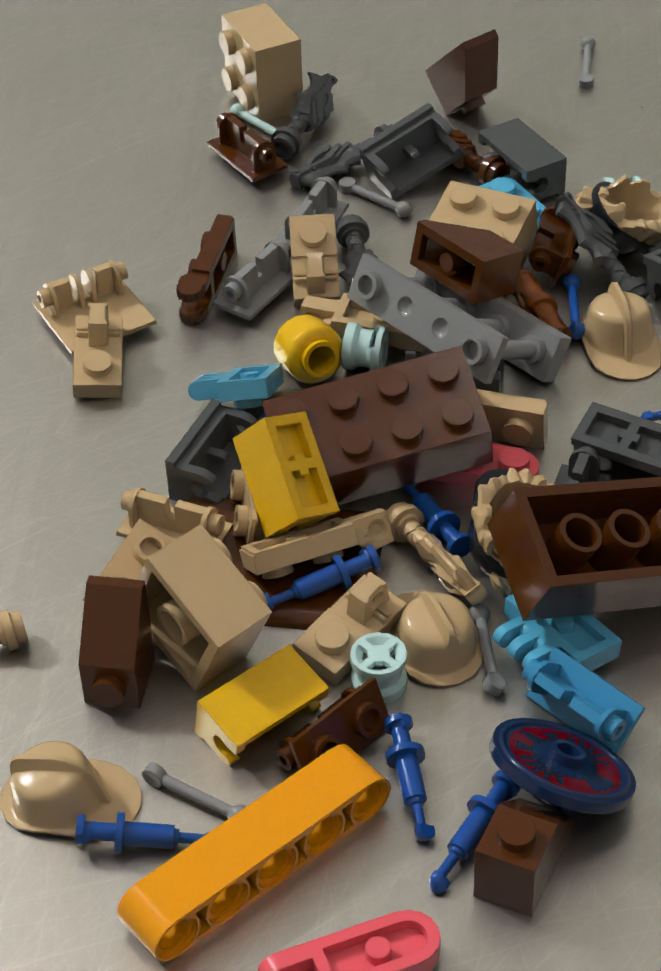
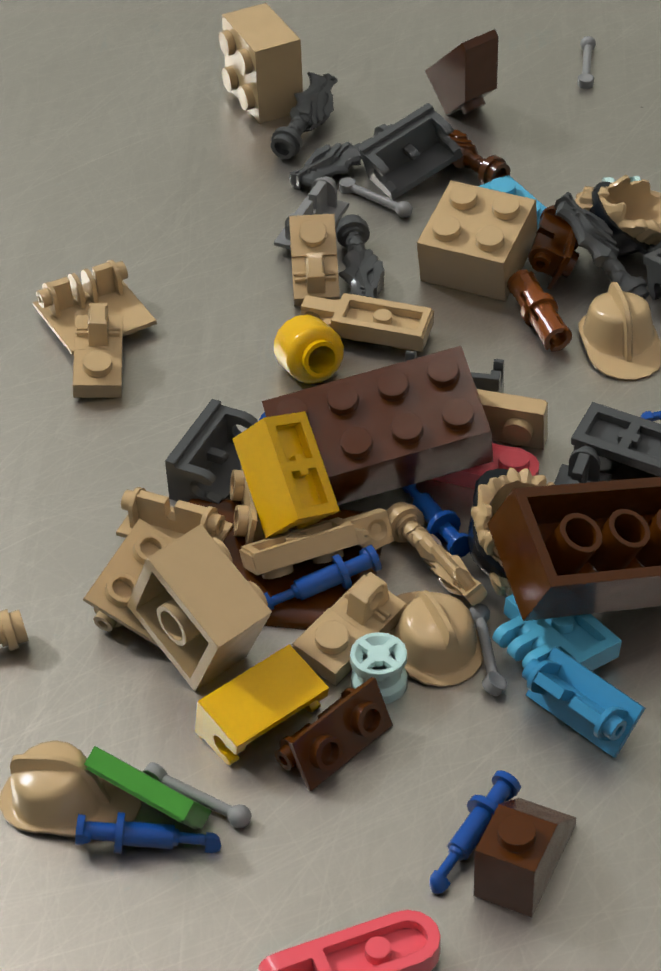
(115, 642): reddish brown slope -> none
(147, 789): none -> bright green tile
(208, 271): reddish brown hinge -> none
(240, 111): light aqua hinge -> none
(241, 385): medium azure hinge -> none
(245, 149): reddish brown hinge -> none
(252, 852): light orange beam -> none
(257, 283): light grey hinge -> none
(364, 347): light aqua wheel -> none
(406, 759): blue piece -> none
(447, 320): light grey fence -> none
(467, 260): reddish brown slope -> none
(529, 155): dark grey hinge -> none
(562, 766): dark blue shield -> none
(572, 284): blue hinge -> none

